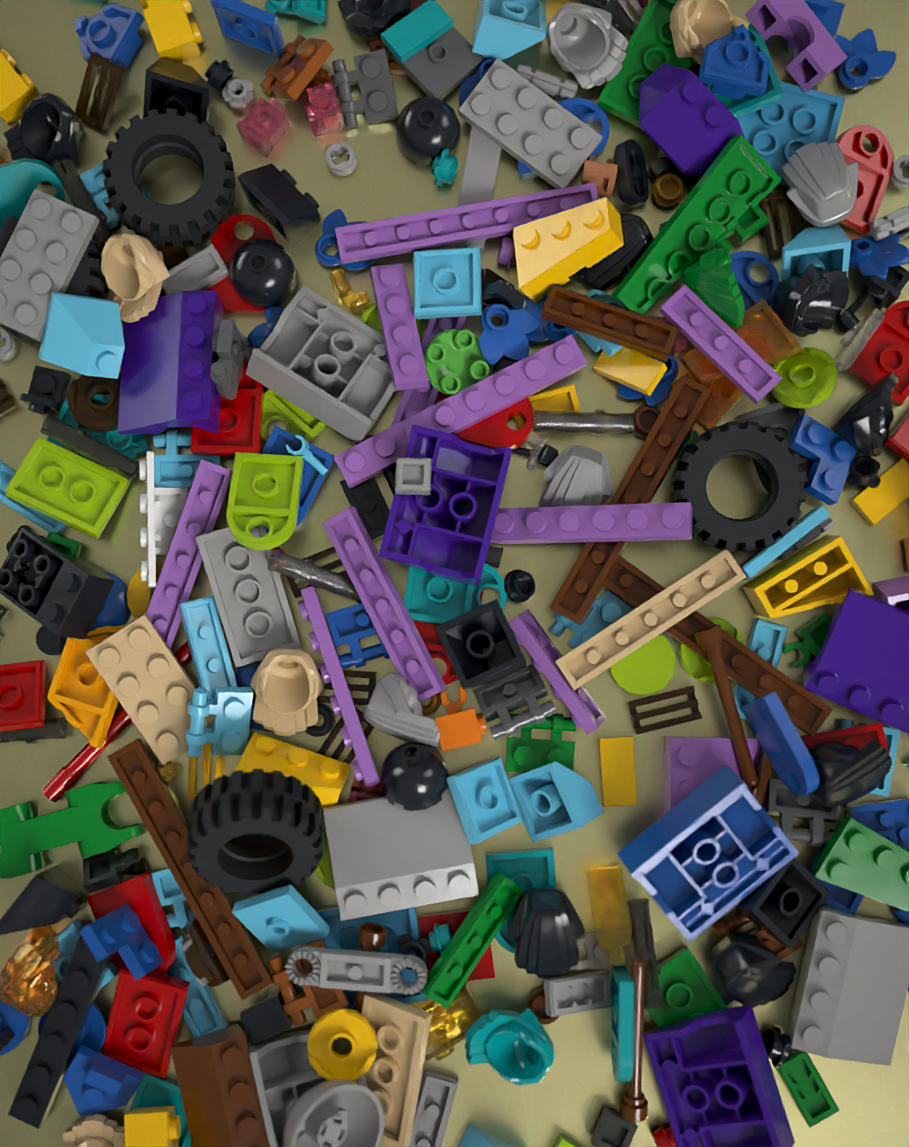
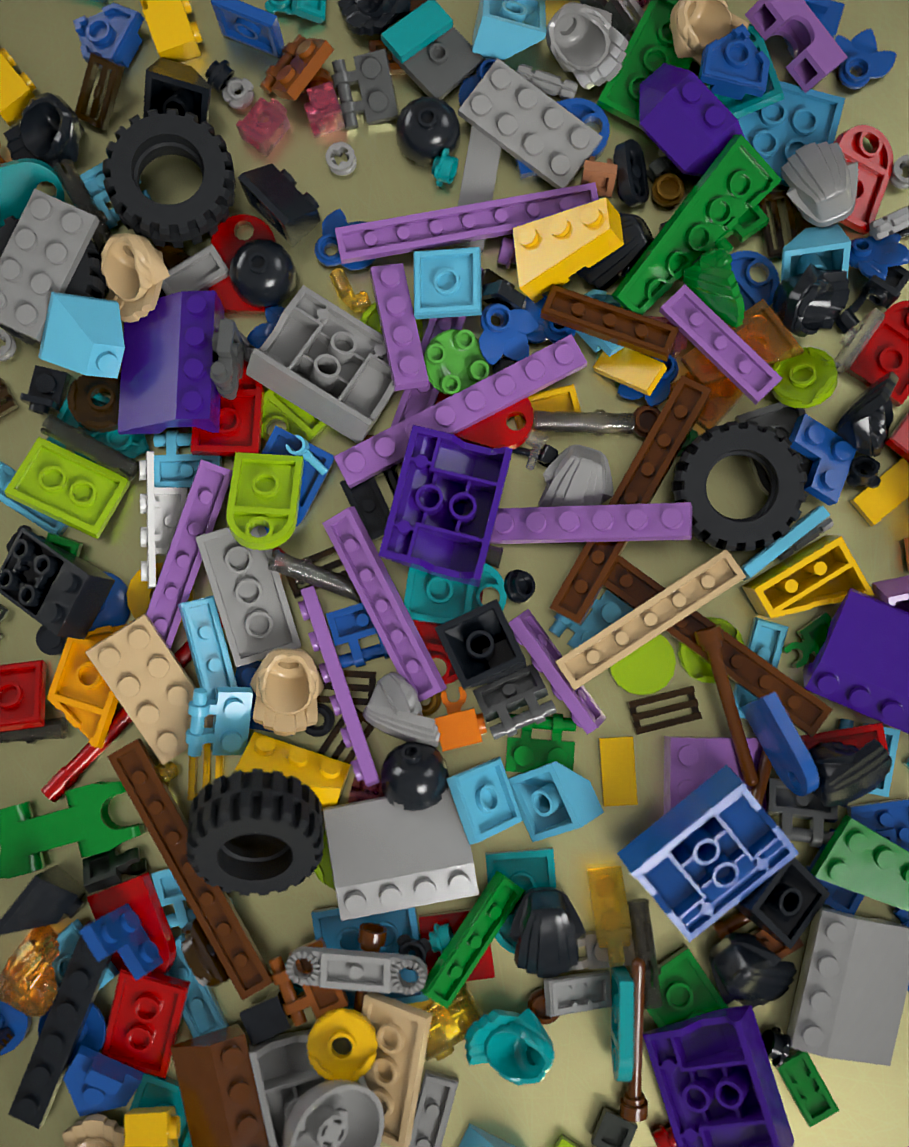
(281, 919): medium azure plate -> none
(413, 476): light grey tile -> none

